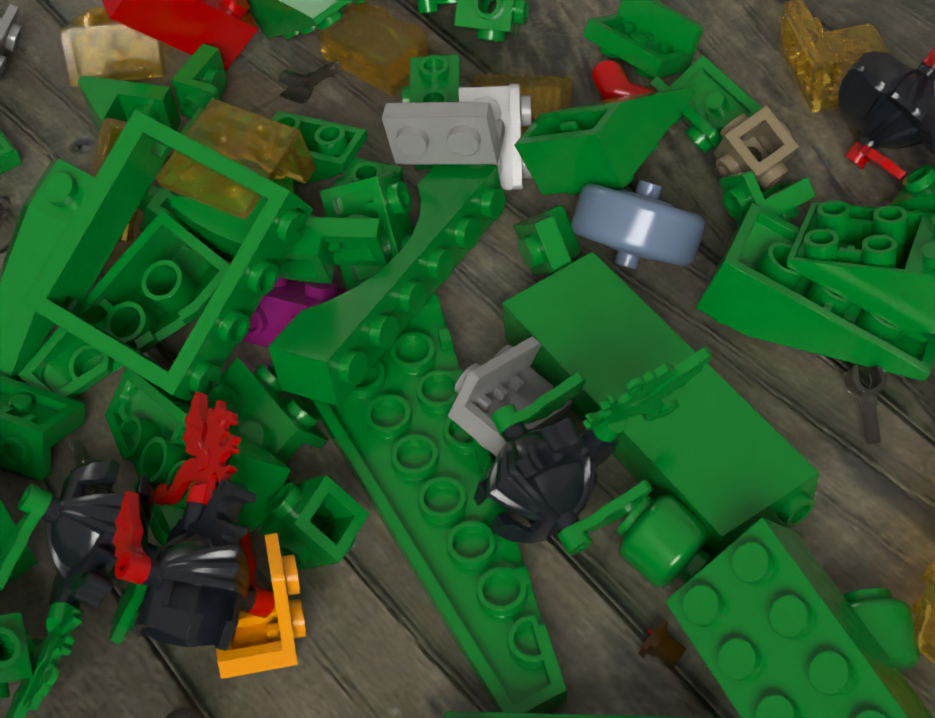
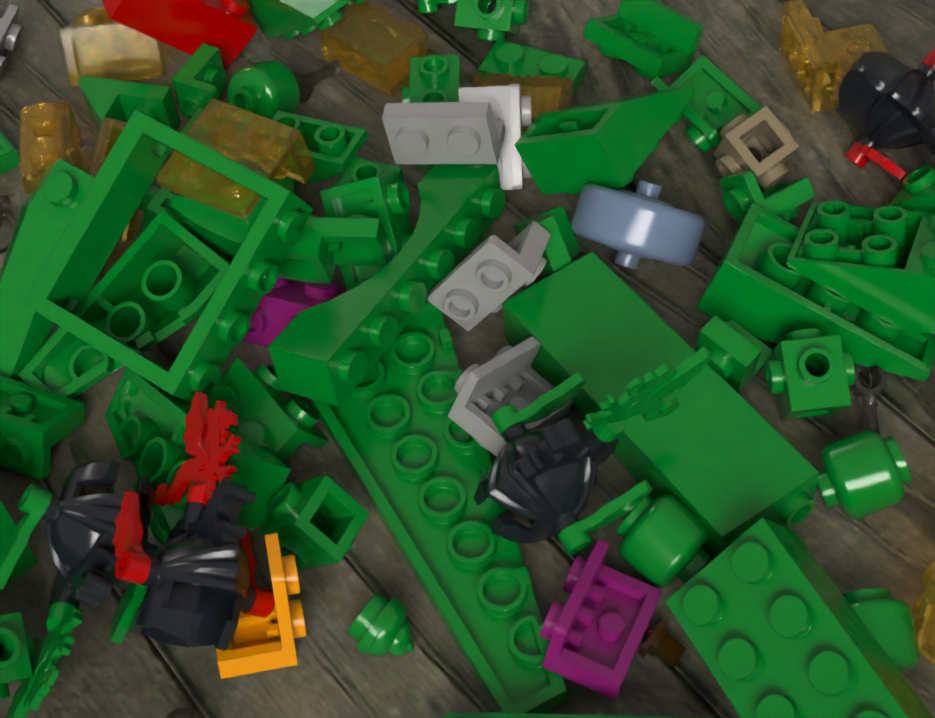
(46, 135): none -> clear yellow brick
(264, 89): none -> green head
(382, 628): none -> green plate
(490, 276): none -> light grey bracket
(523, 60): none -> green plate
(599, 625): none -> magenta bracket
(612, 81): red arm -> none
(734, 351): none -> green bracket
(813, 394): none -> green brick
(863, 474): none -> green head

